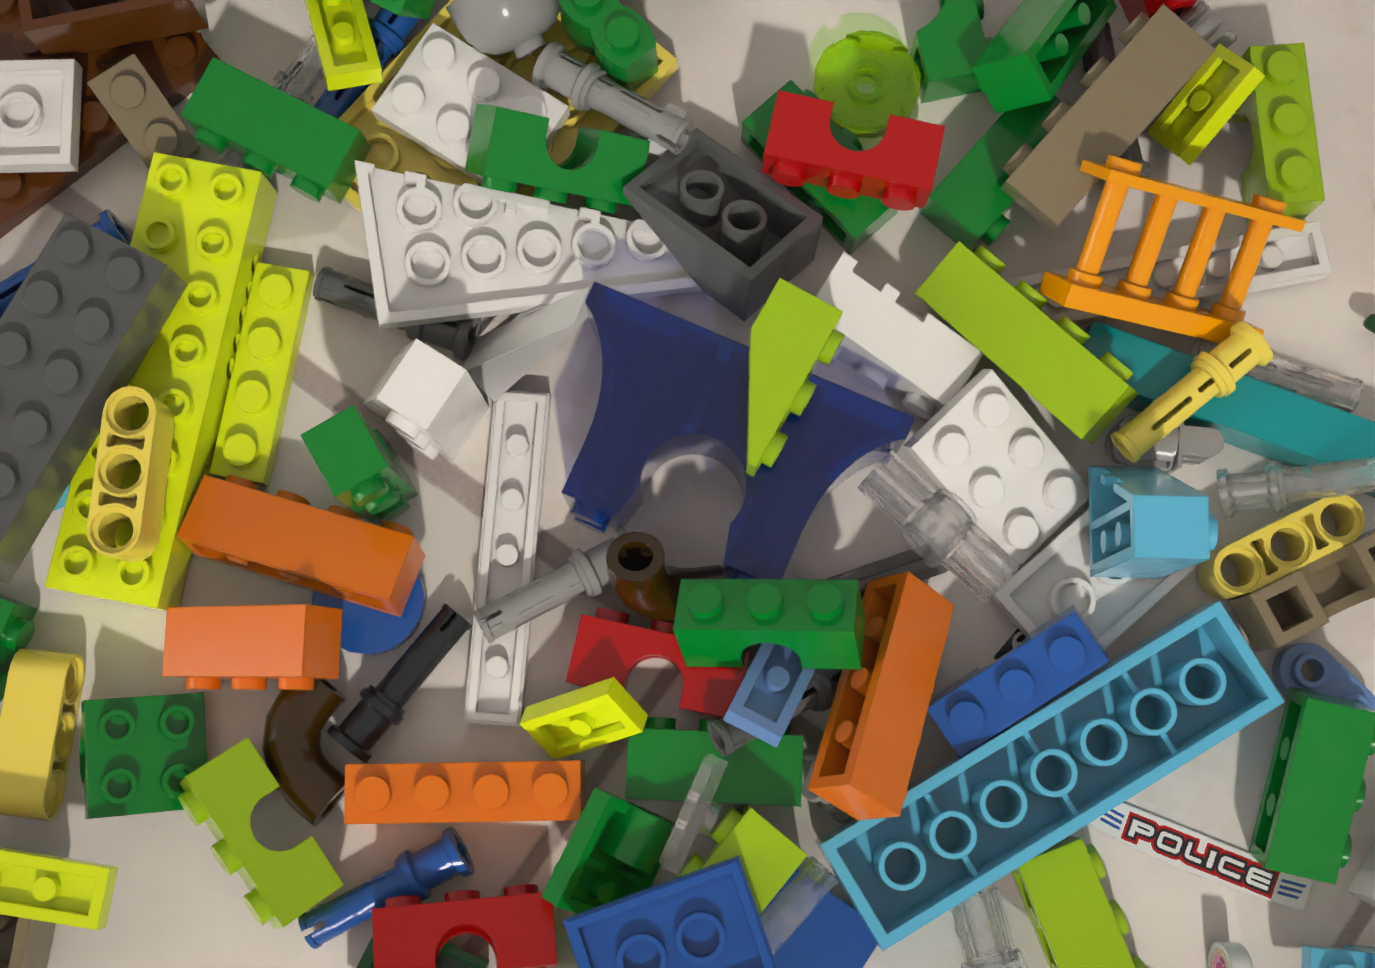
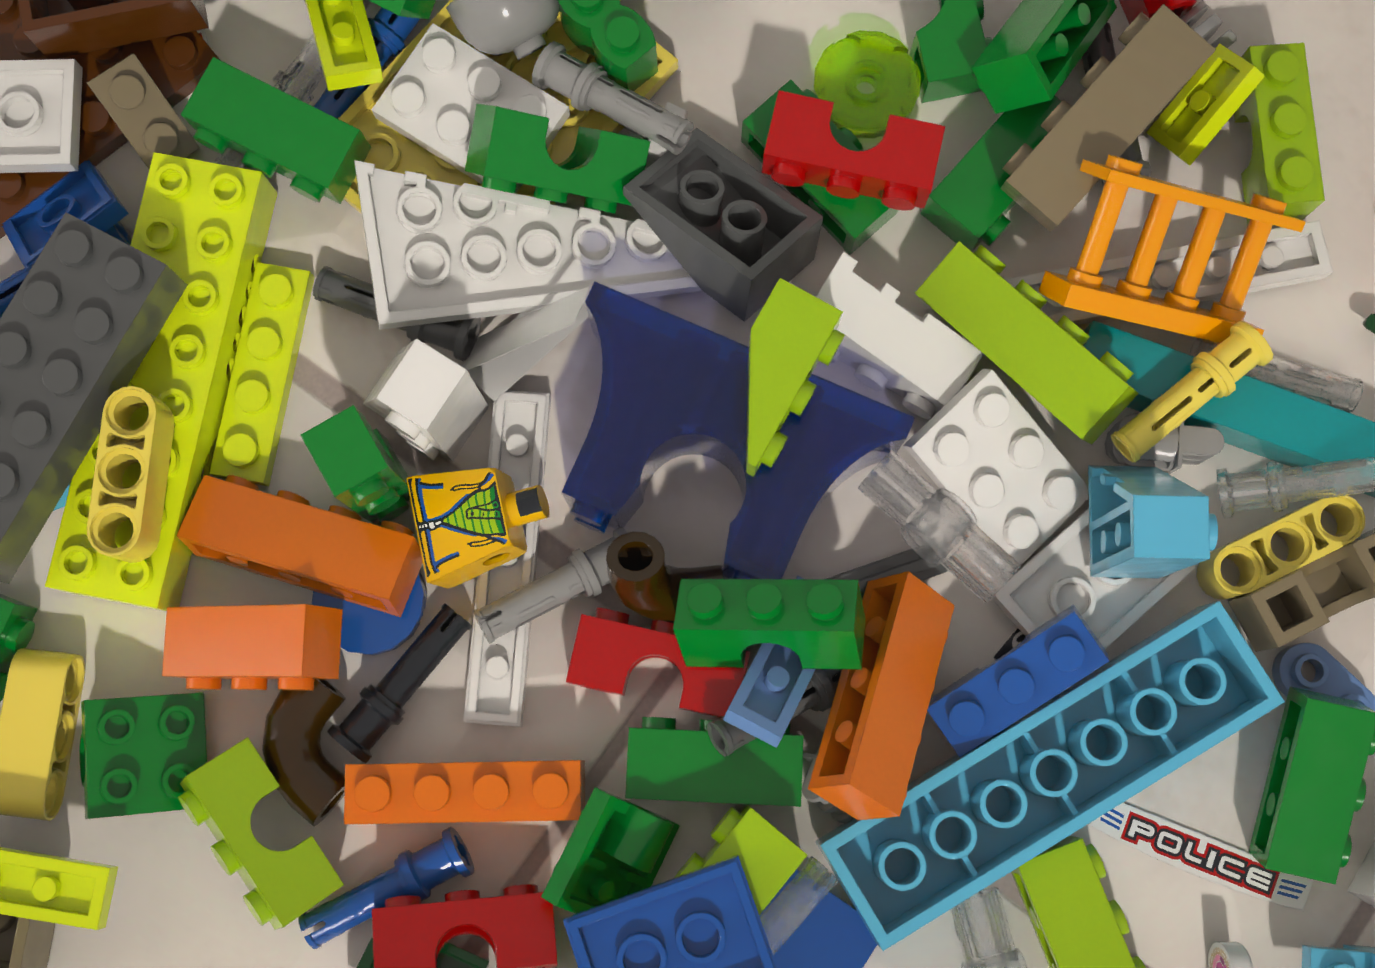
(80, 194): none -> blue tile
(471, 521): none -> yellow torso
(584, 718): neon yellow plate -> none
(696, 814): clear plate -> none

